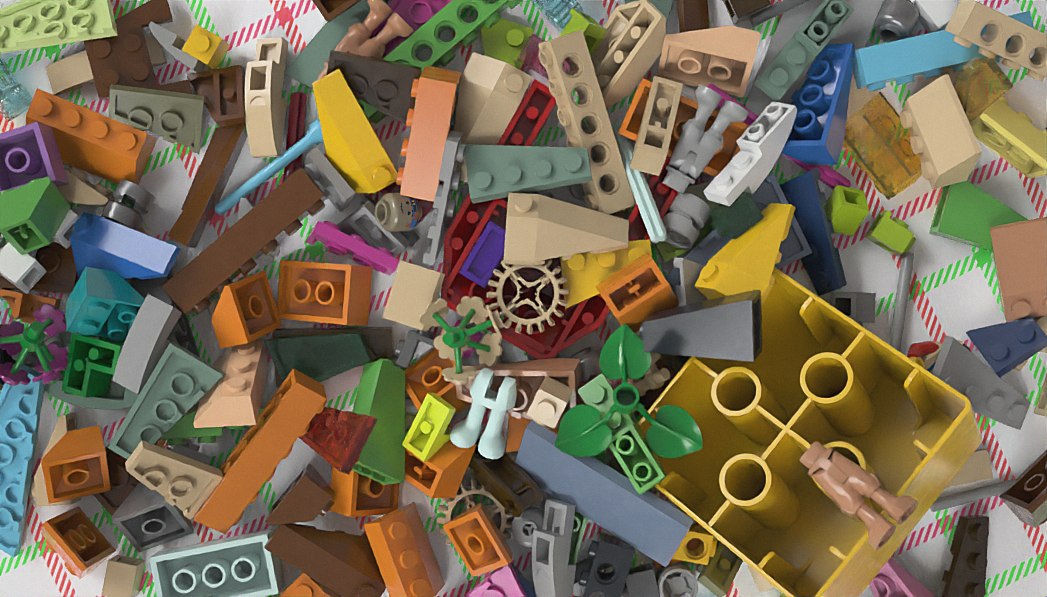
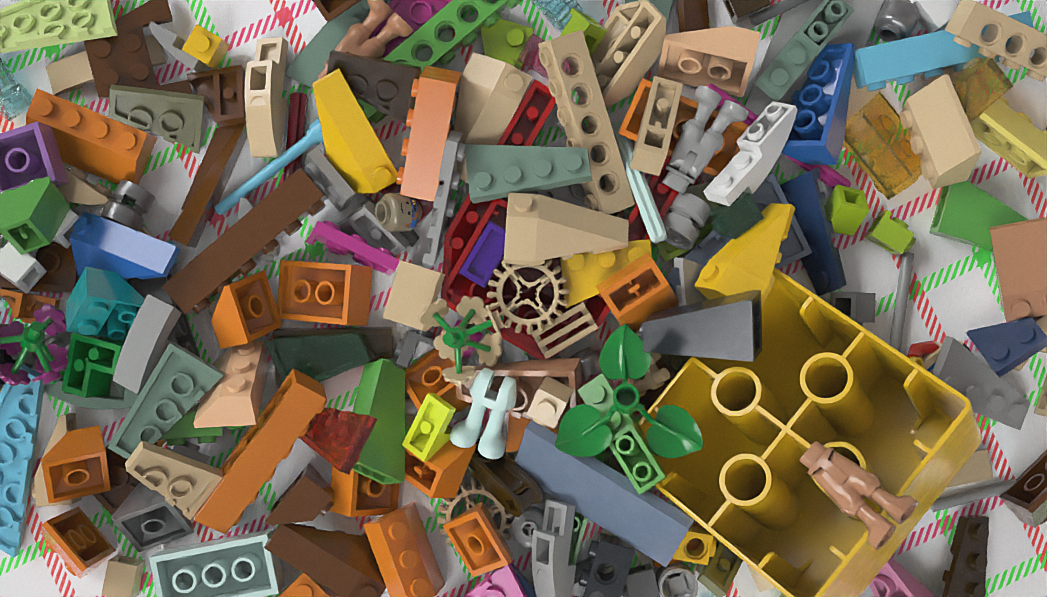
(587, 317): none -> tan tile

